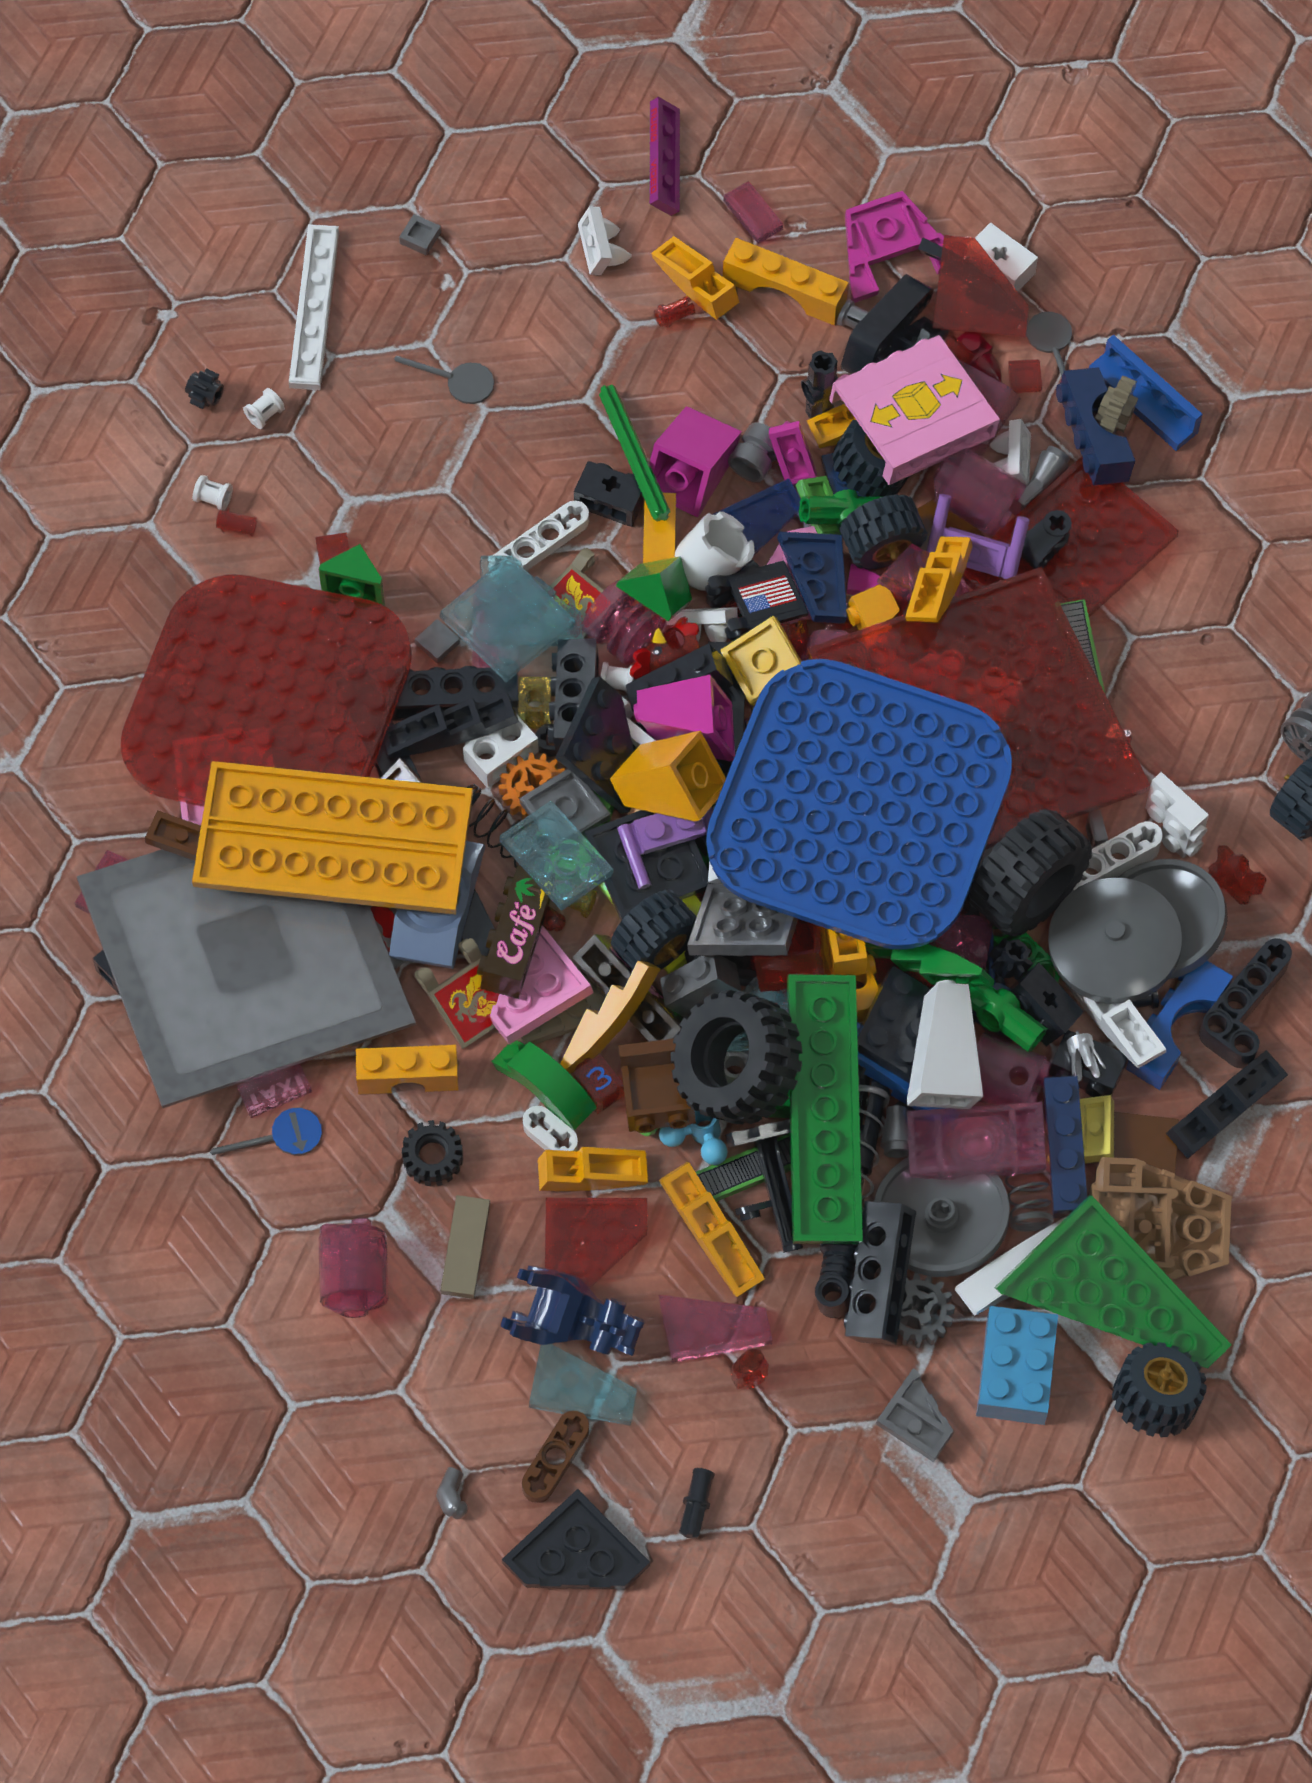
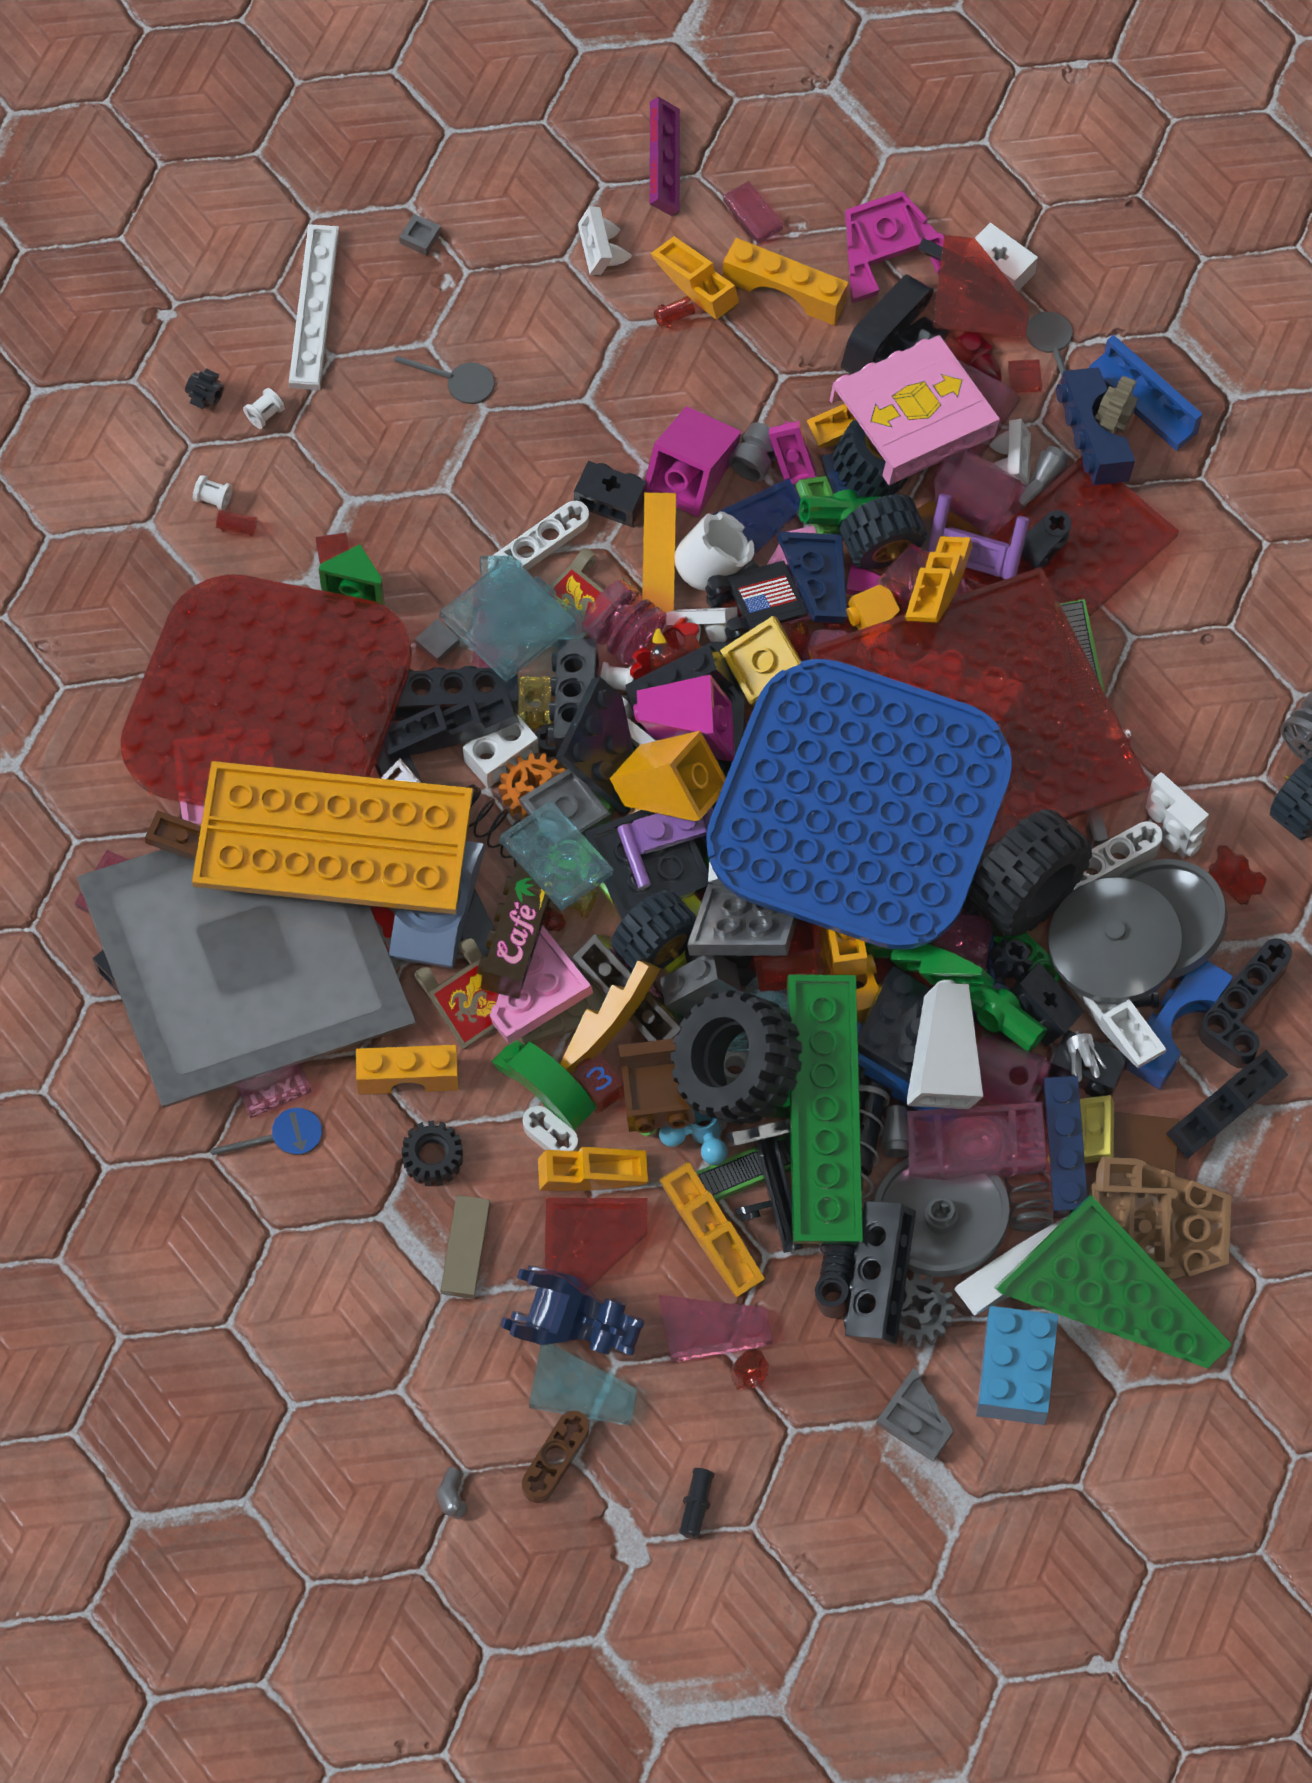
(353, 1267): clear pink cylinder -> none
(576, 1551): black plate -> none
(634, 453): green axle -> none
(659, 586): green slope -> none
(818, 385): black piece -> none
(851, 314): flat silver bush -> none
(1159, 1389): black wheel -> none

